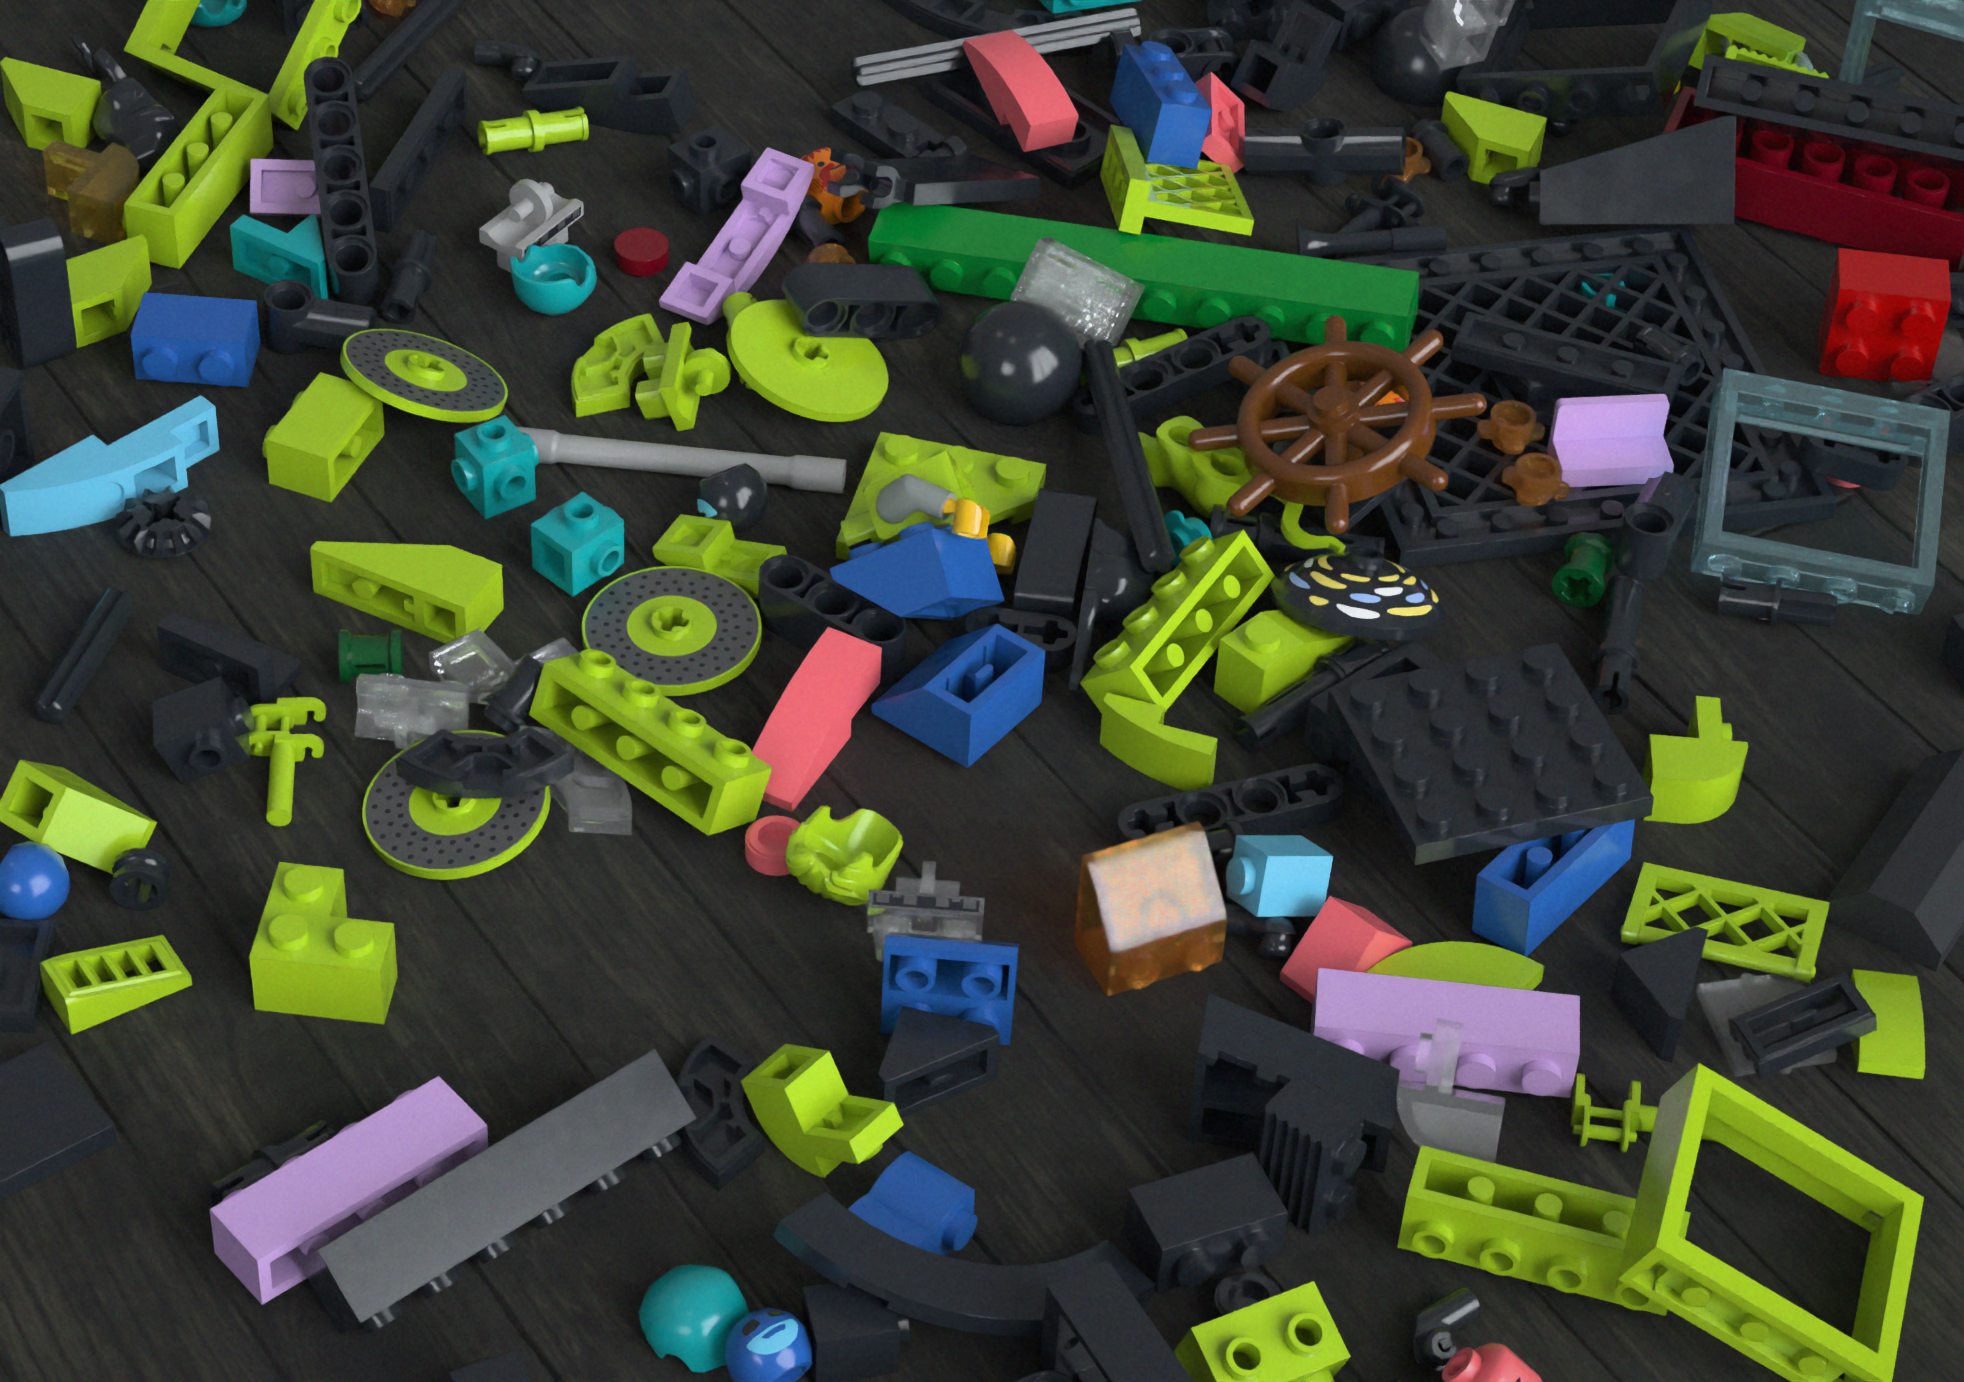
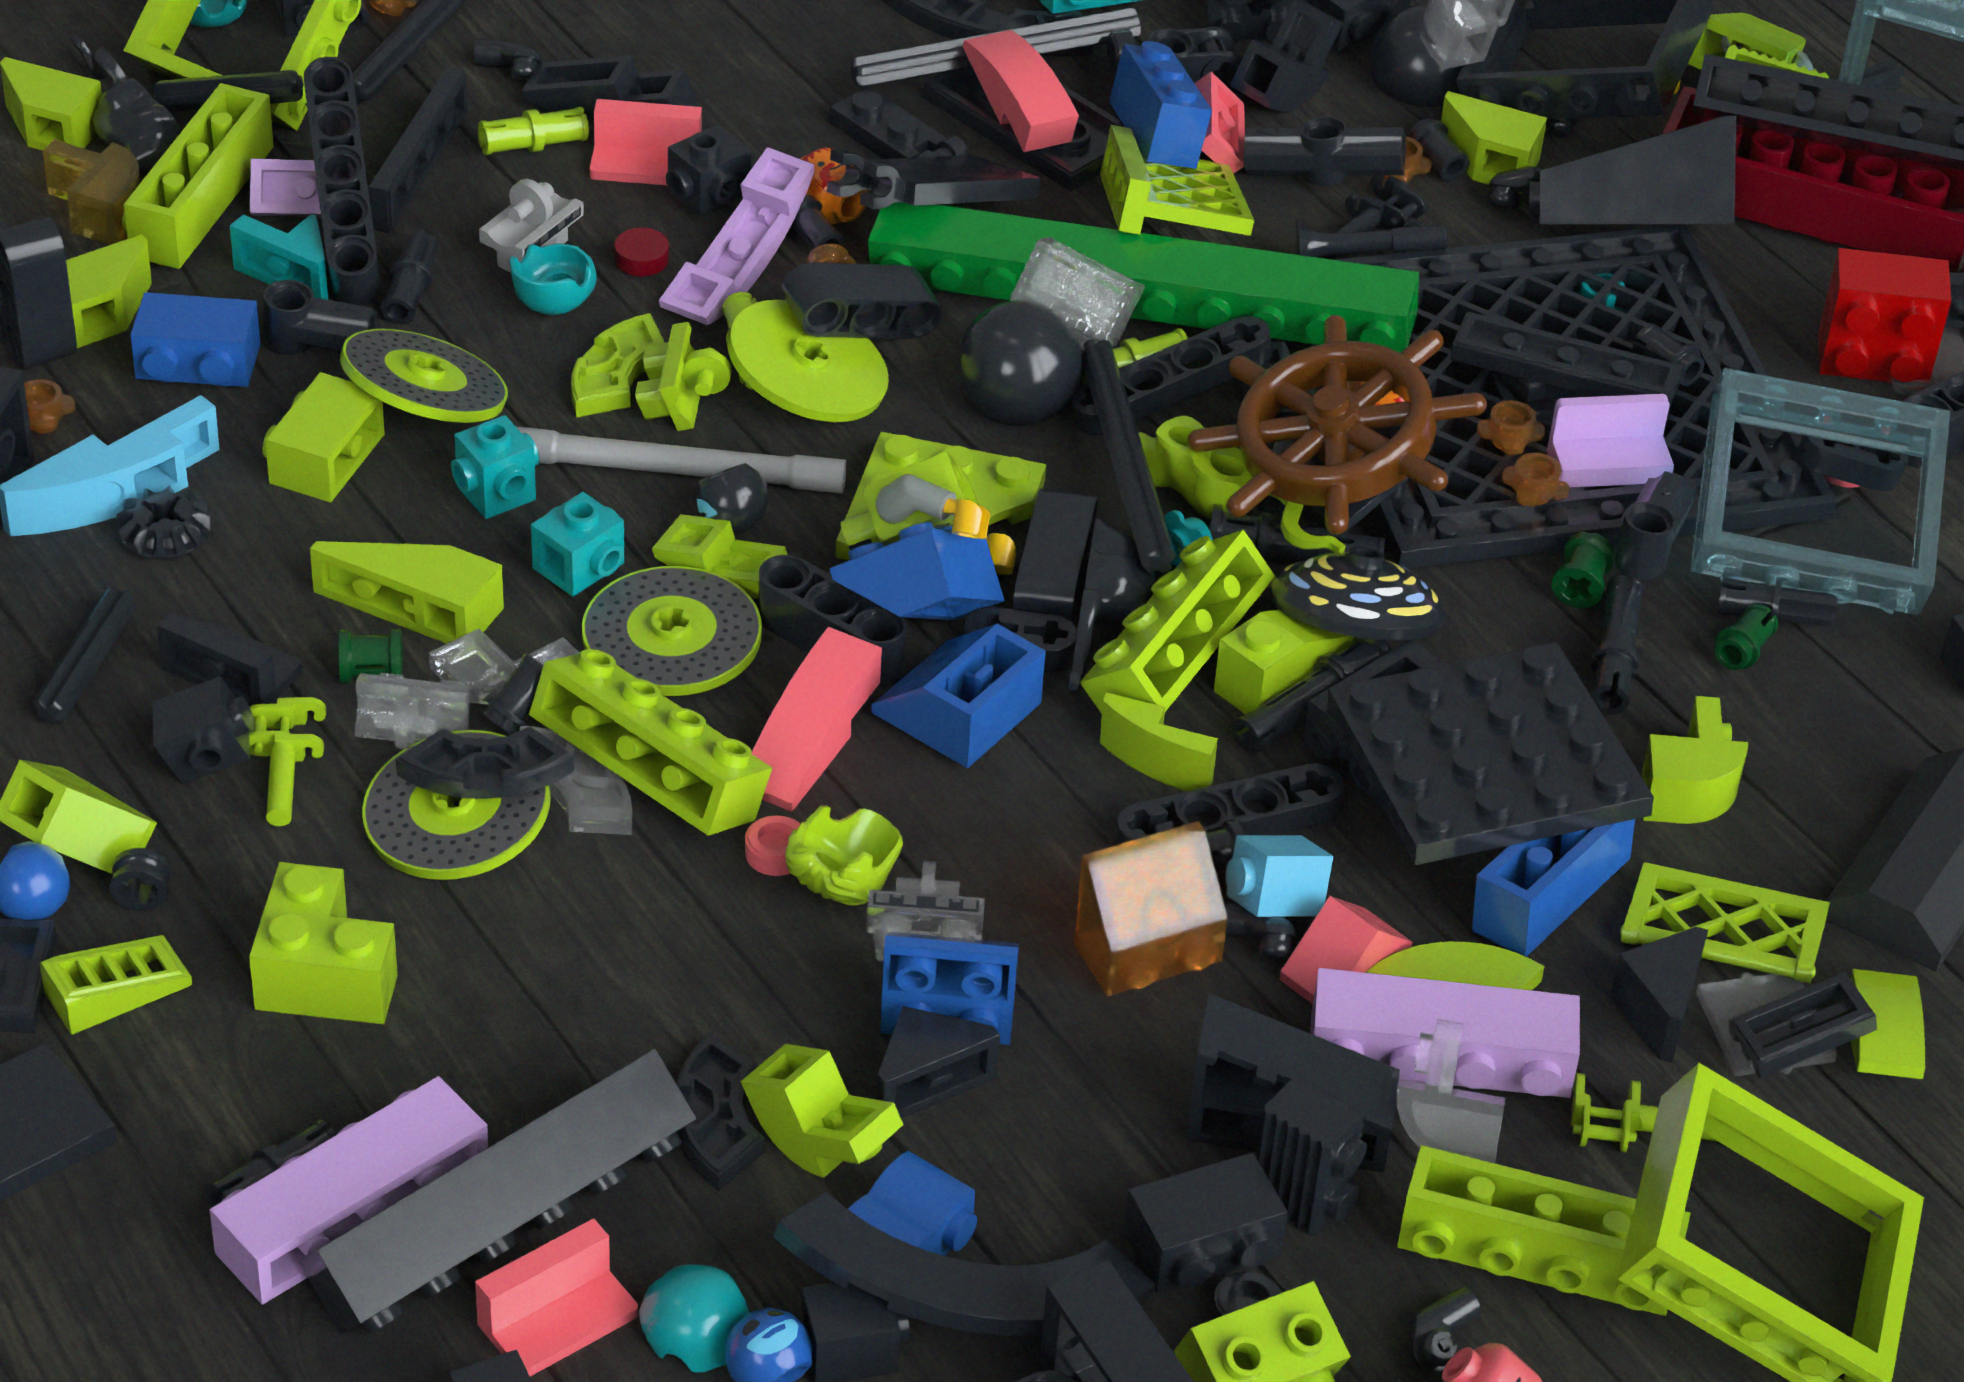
(46, 404): none -> clear orange plate
(193, 92): none -> black axle
(554, 1299): none -> coral panel
(635, 139): none -> coral panel
(1740, 644): none -> dark green pin

